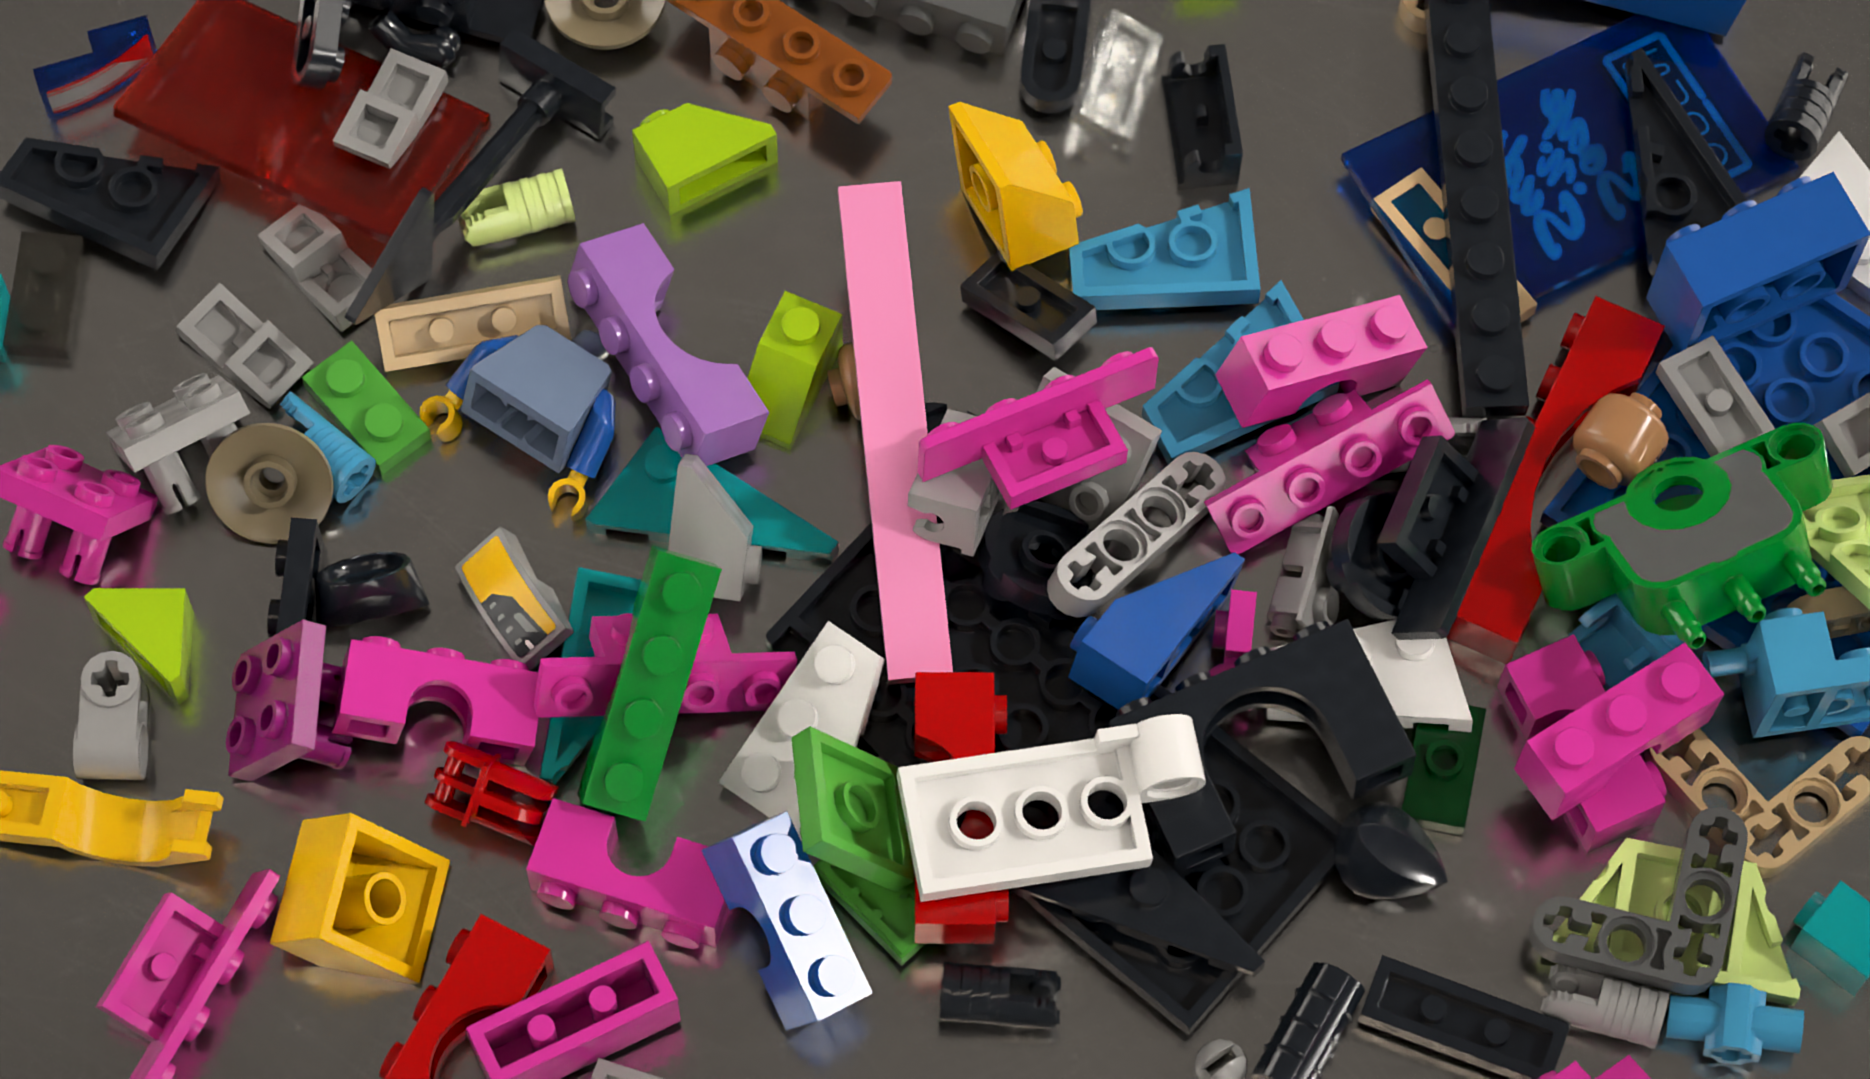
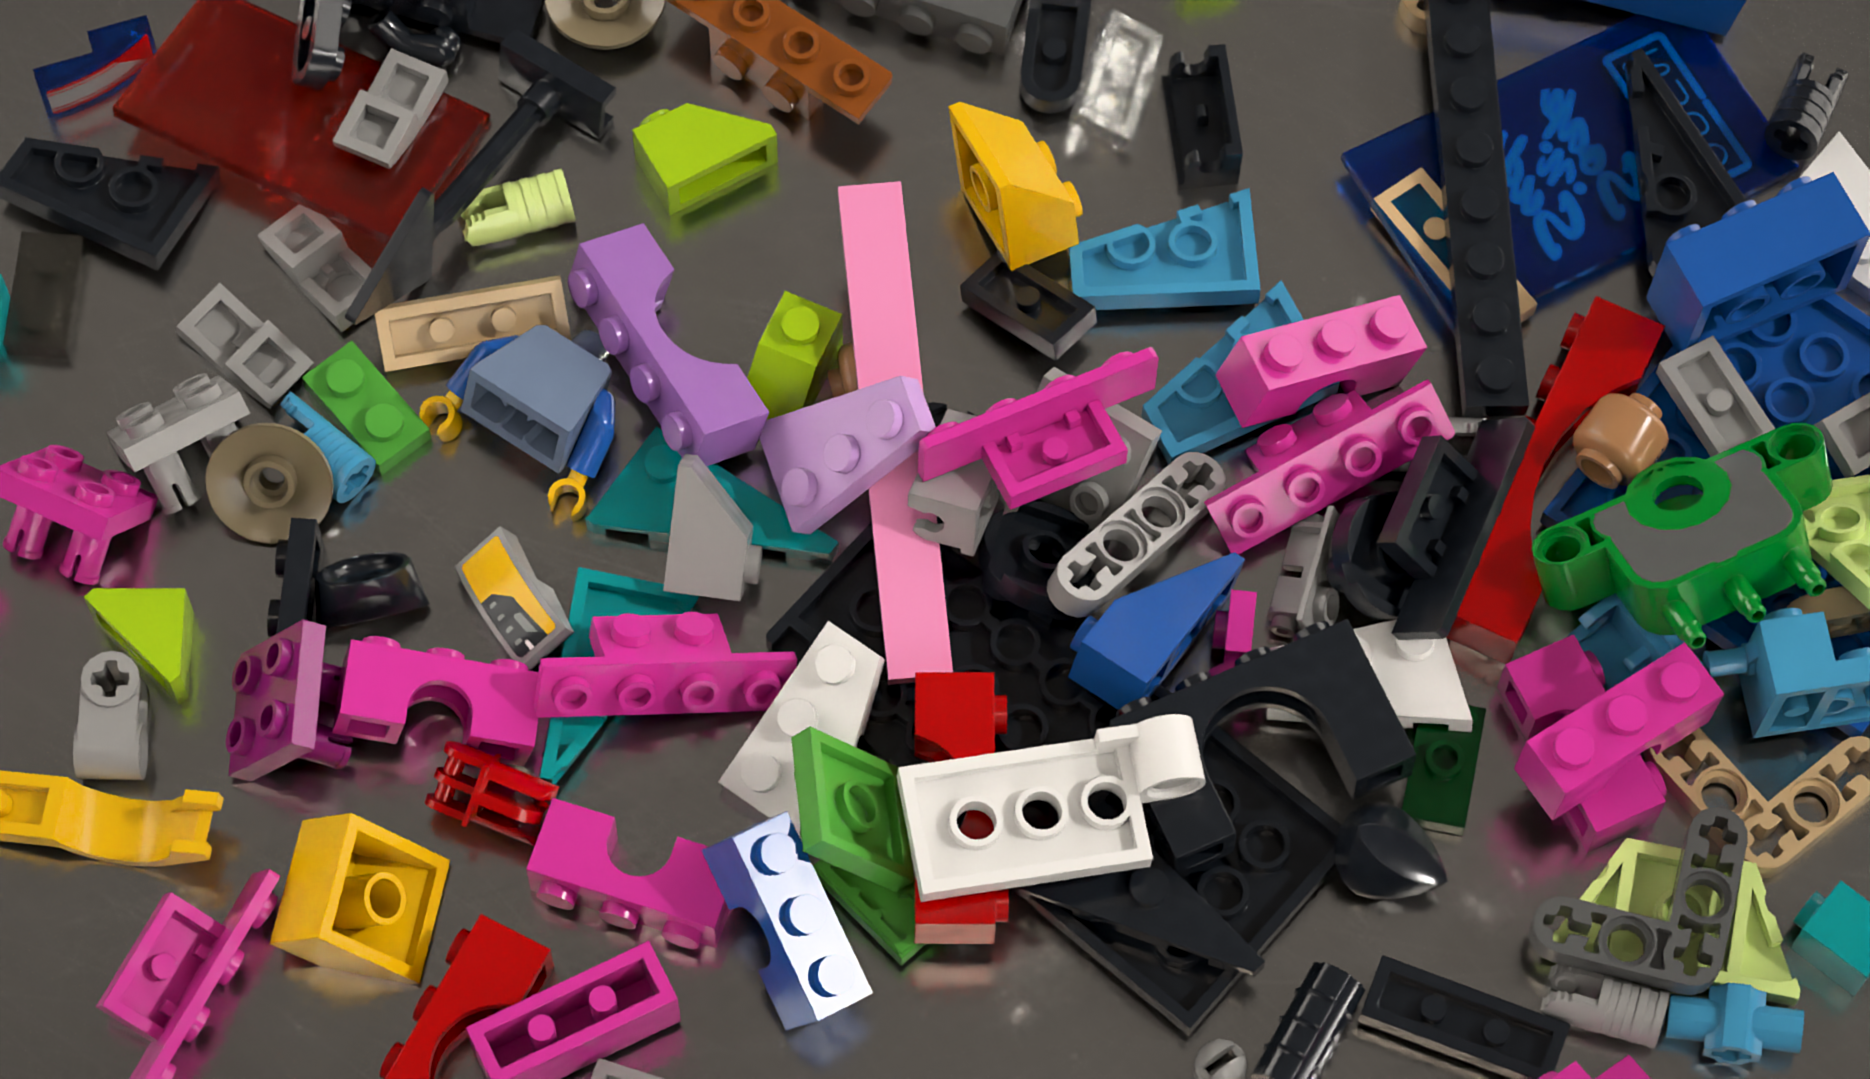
(650, 683): green arch -> none
(843, 447): none -> lavender wing
(999, 995): black hinge -> none

